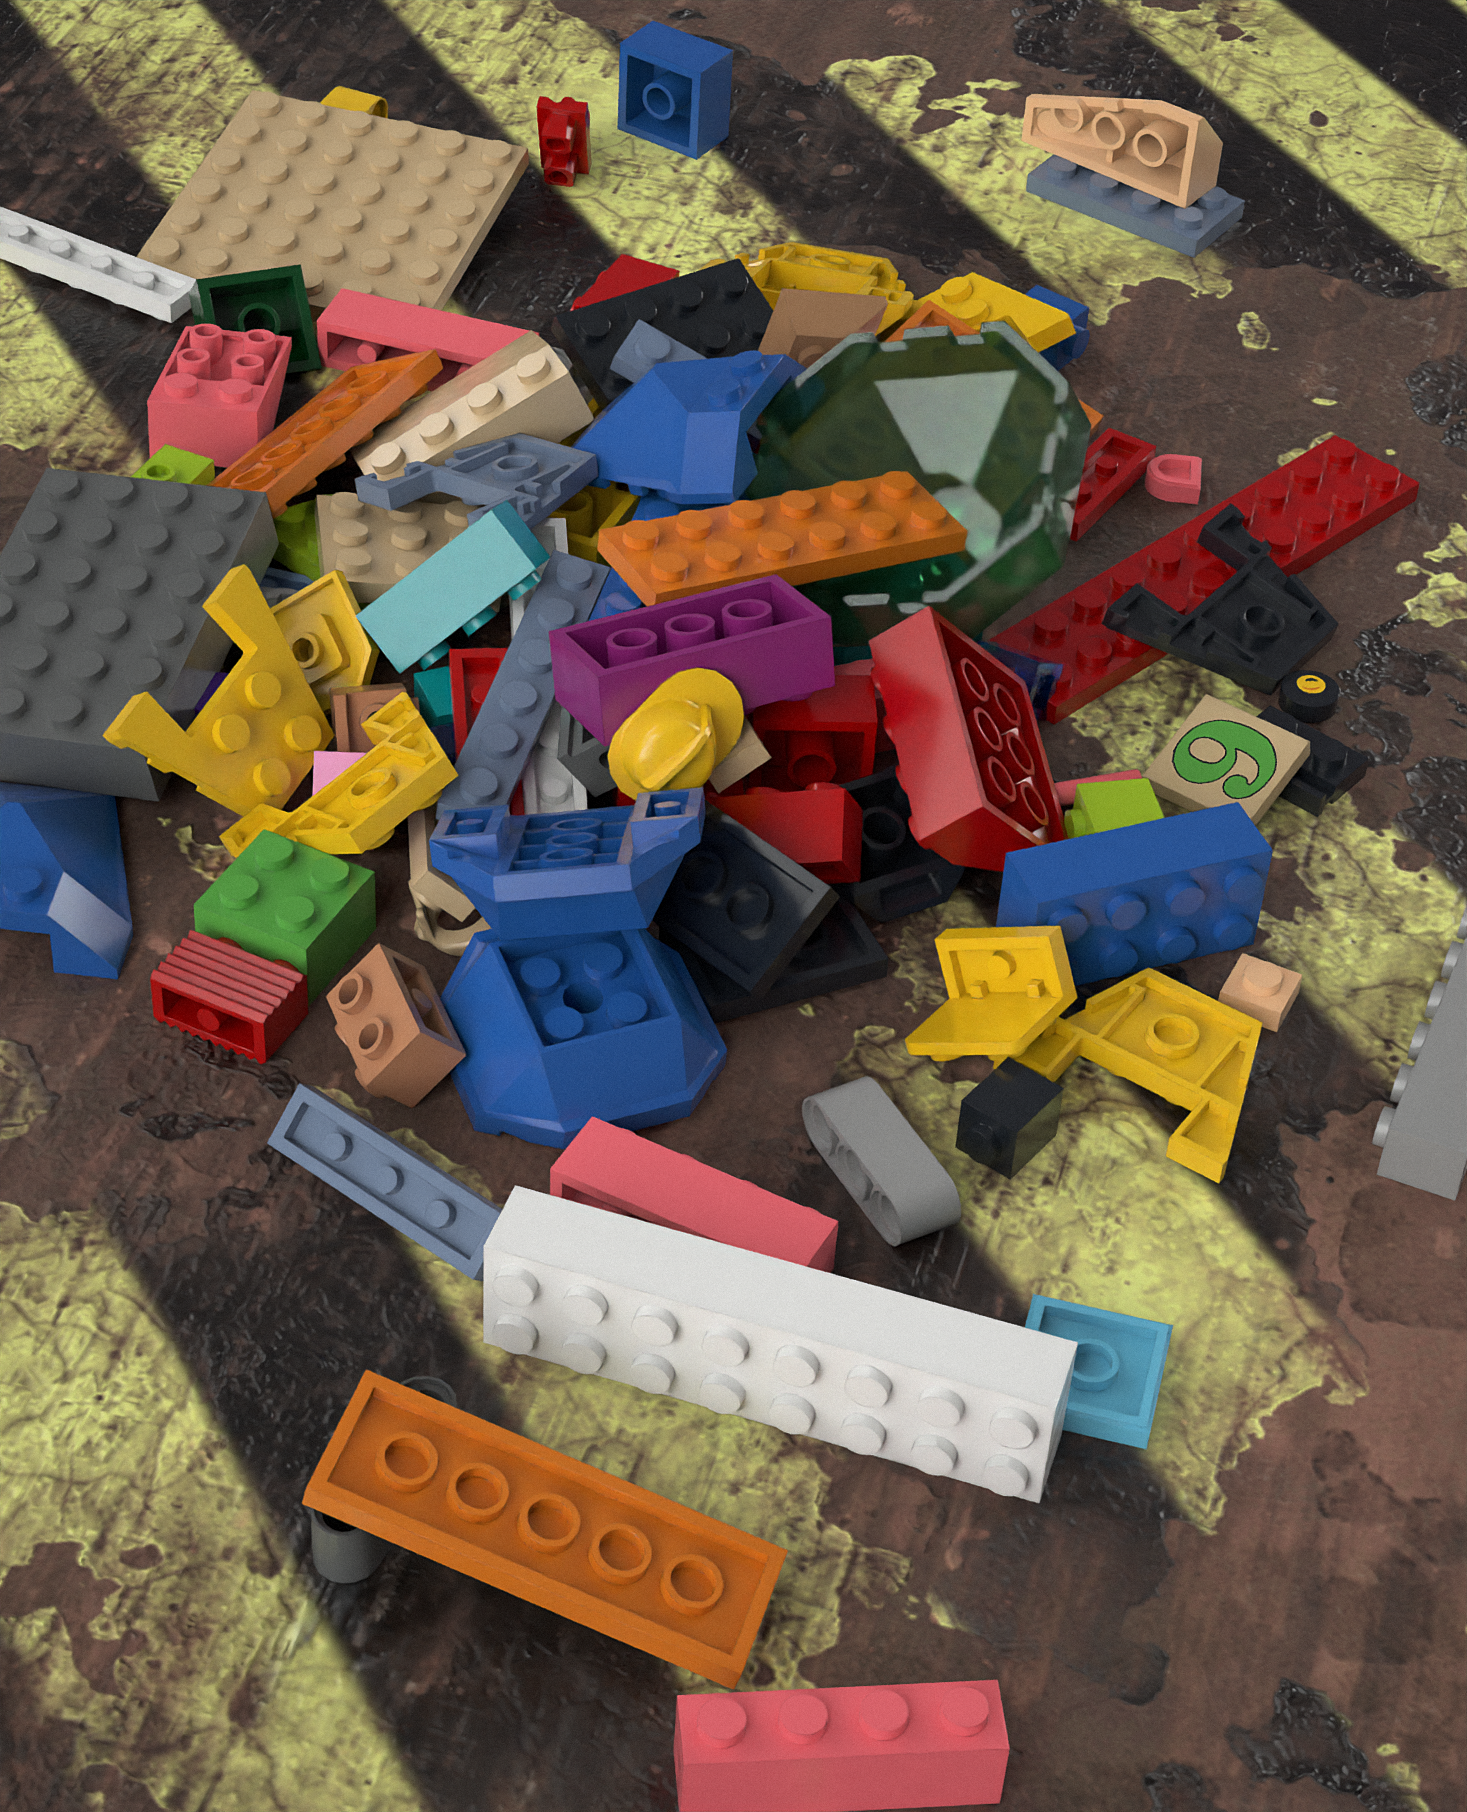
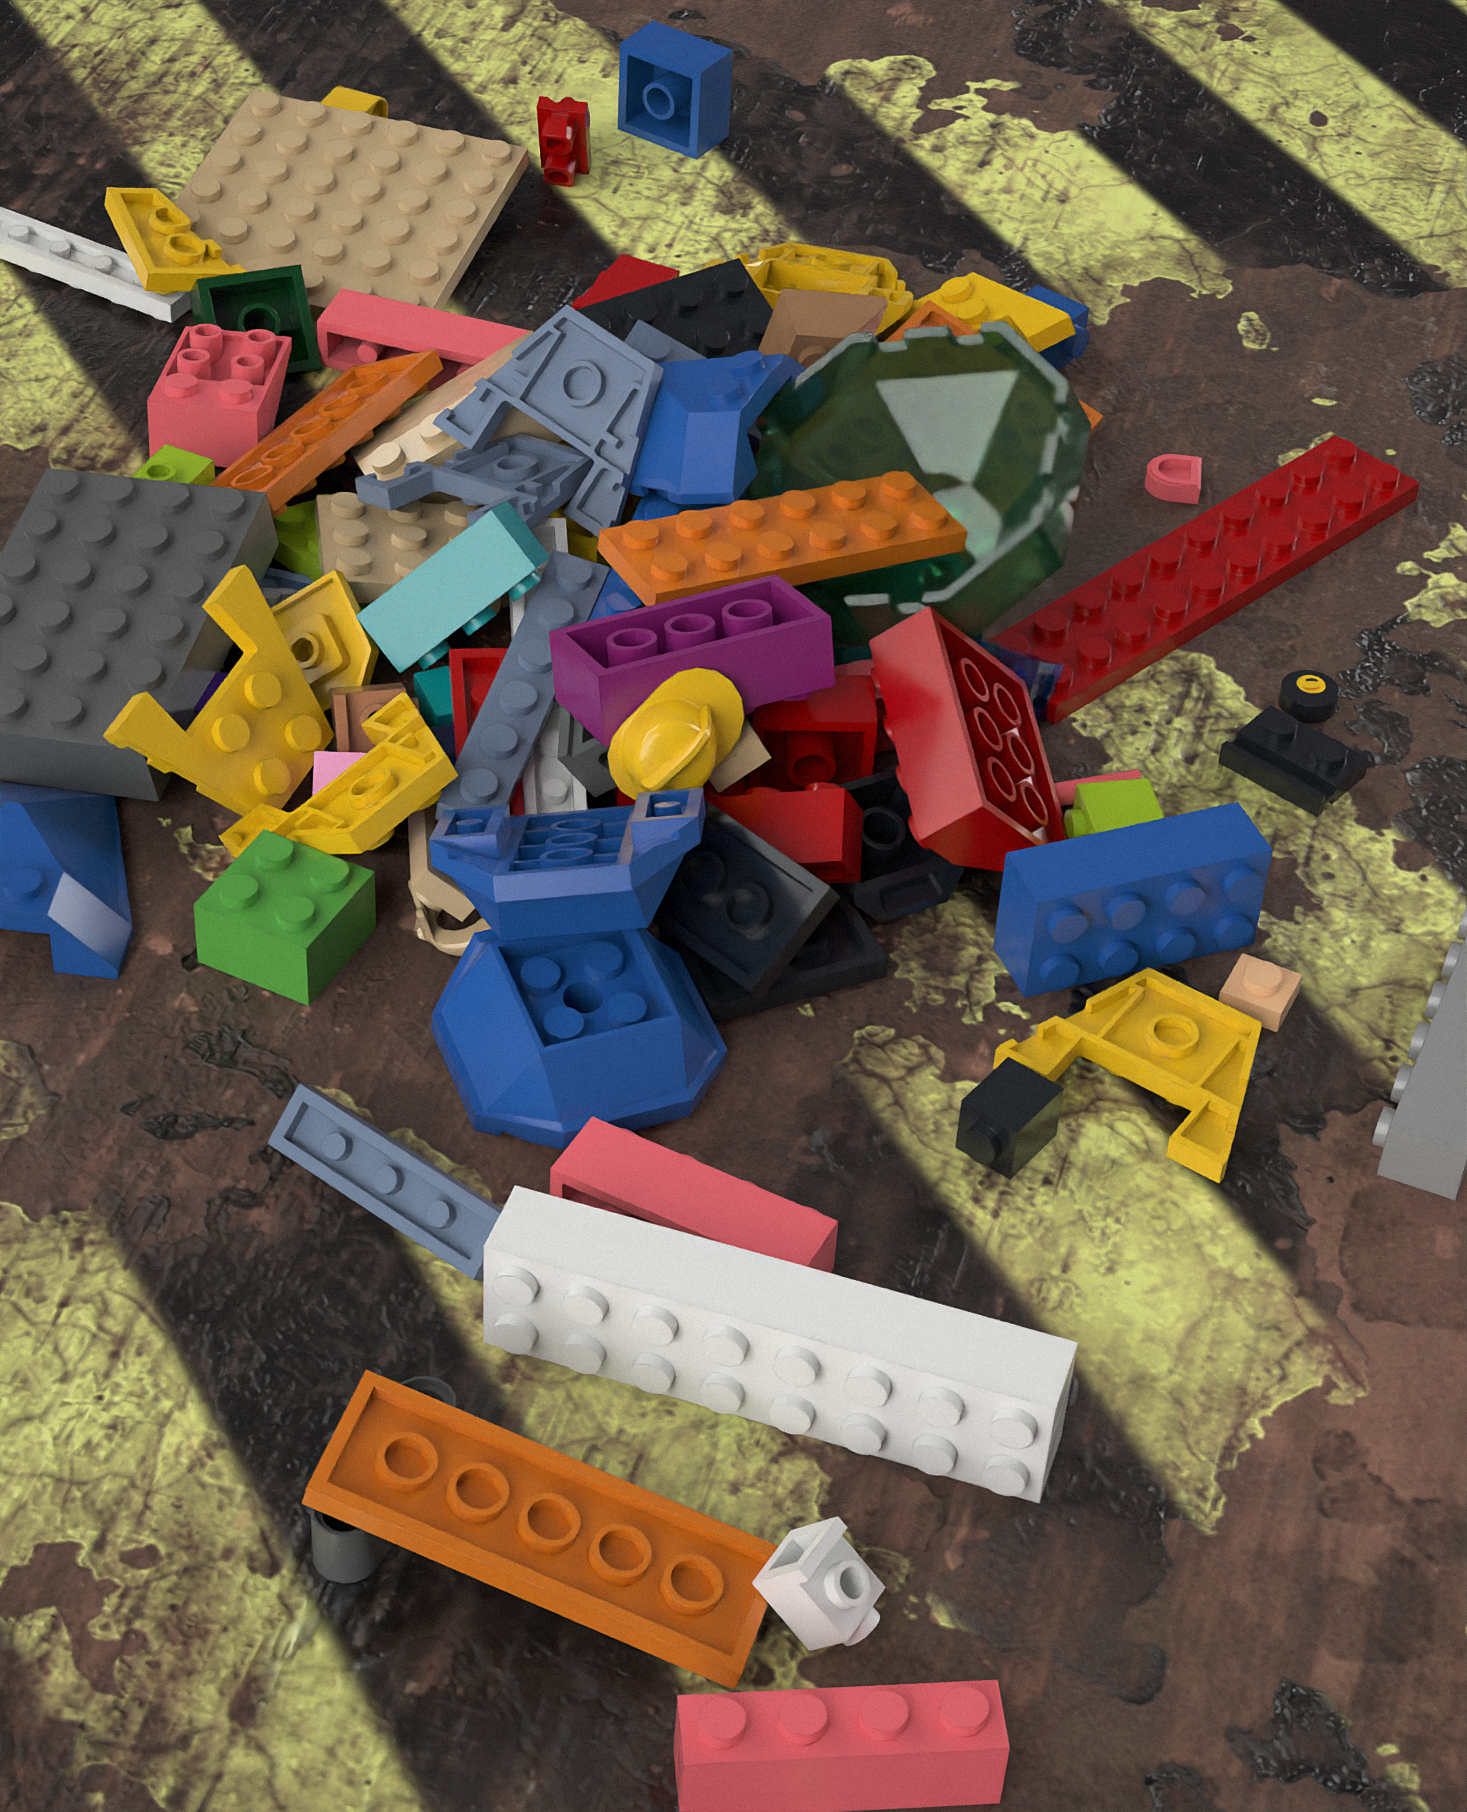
(160, 241): none -> yellow wing
(229, 995): red brick -> none
(394, 1026): nougat brick -> none
(583, 390): none -> sand blue wing
(821, 1586): none -> white brick
(881, 1161): light grey beam -> none
(1000, 990): yellow bracket -> none
(1108, 472): red plate -> none
(1114, 1368): medium azure tile -> none
(1130, 141): light nougat wedge -> none
(1134, 210): sand blue plate -> none
(1226, 759): tan tile -> none
(1247, 629): black wing -> none

